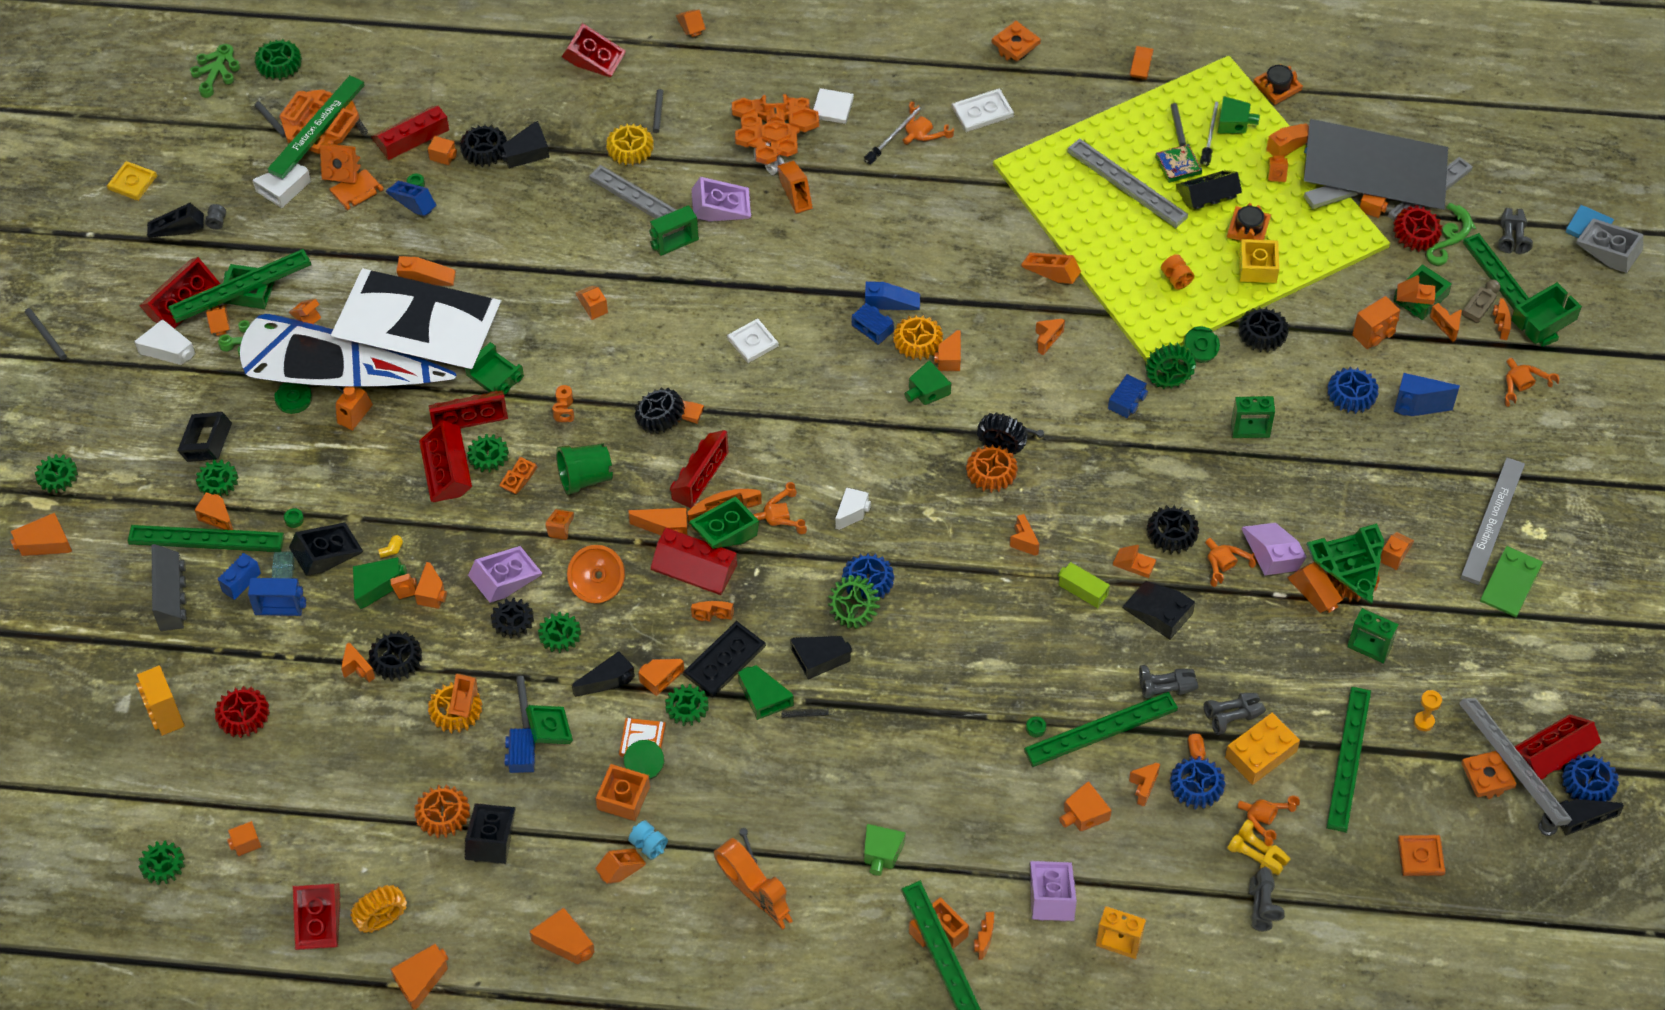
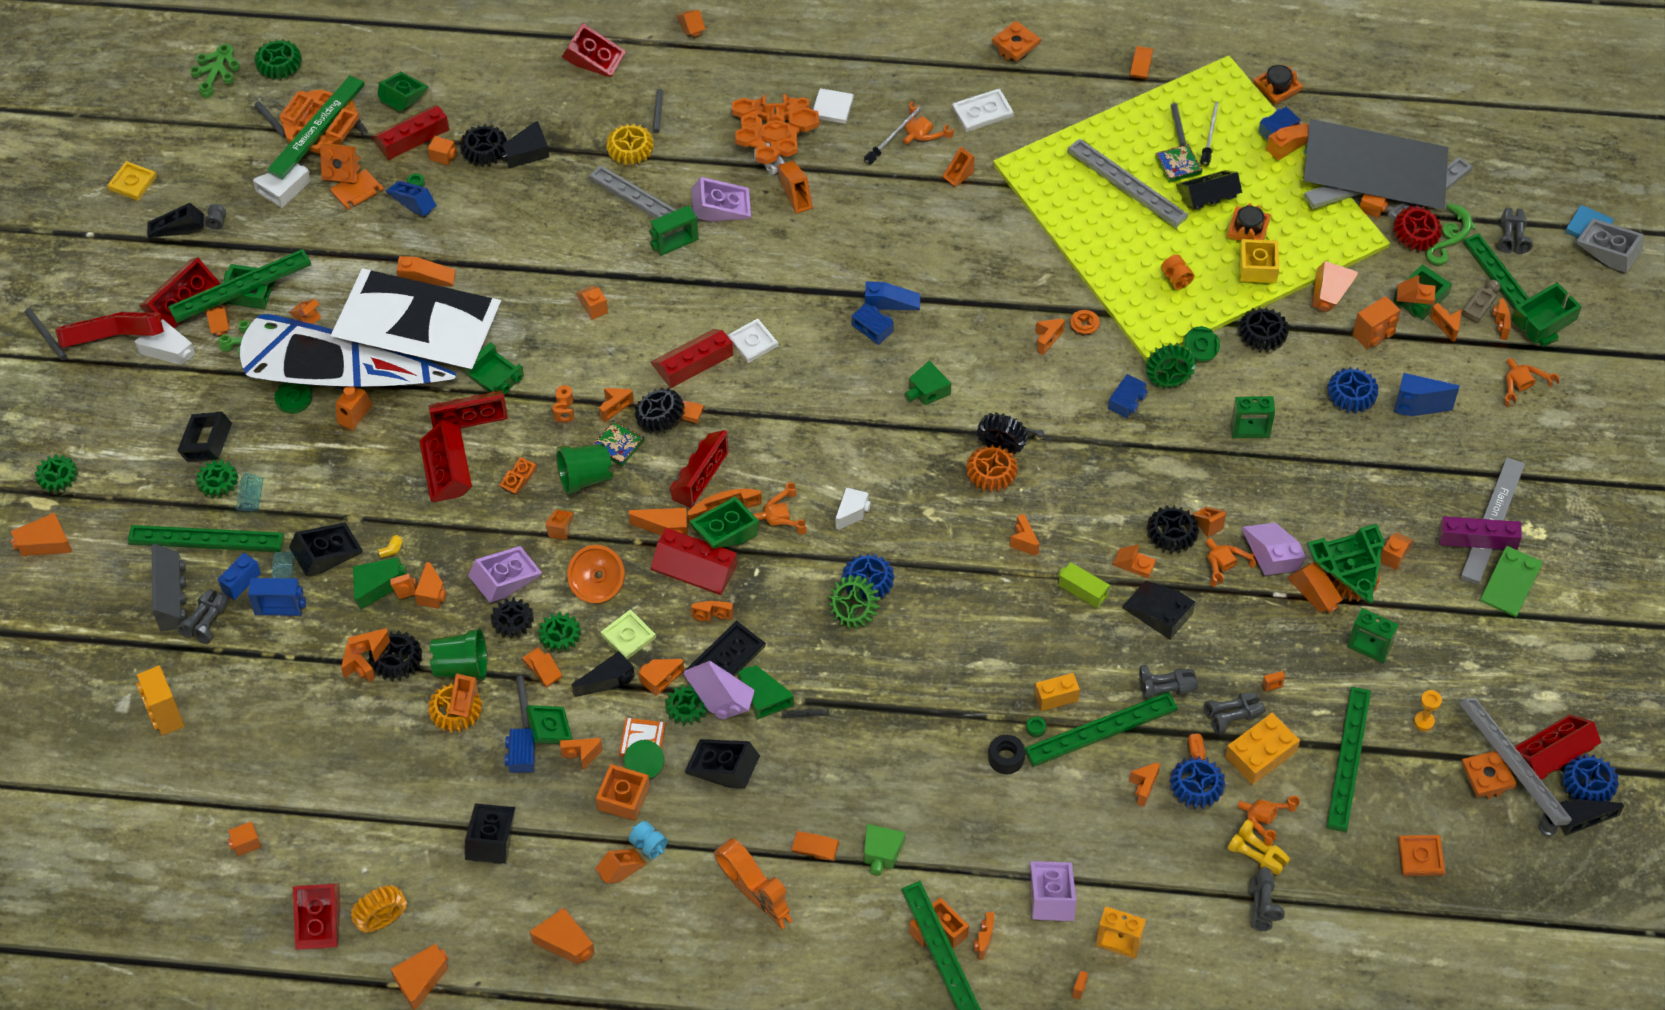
(109, 325): none -> red beam
(160, 861): green gear -> none
(213, 512): orange slope -> none
(214, 606): none -> dark grey piece
(249, 493): none -> clear light blue slope
(254, 709): red gear -> none
(293, 518): green tile -> none
(374, 641): none -> orange slope
(400, 91): none -> green slope
(455, 812): orange gear -> none
(460, 655): none -> green piece
(479, 449): green gear -> none
(542, 666): none -> orange slope
(586, 748): none -> orange slope
(616, 401): none -> orange slope
(620, 442): none -> tile
(628, 634): none -> yellowish green tile
(693, 357): none -> red slope
(719, 690): none -> lavender slope
(723, 762): none -> black slope
(743, 833): dark grey hinge -> none
(816, 845): none -> orange slope
(820, 654): black slope -> none
(917, 337): light orange gear -> none
(949, 353): orange slope -> none
(960, 167): none -> orange slope
(1008, 743): none -> black tyre
(1053, 266): orange slope -> none
(1057, 692): none -> light orange brick
(1080, 985): none -> orange tile
(1081, 317): none -> orange gear
(1085, 809): orange torso -> none
(1210, 520): none -> orange slope
(1236, 116): green torso -> none
(1273, 681): none -> orange tile
(1278, 120): none -> blue brick
(1278, 168): orange bracket -> none
(1331, 285): none -> slope
(1479, 533): none -> magenta brick

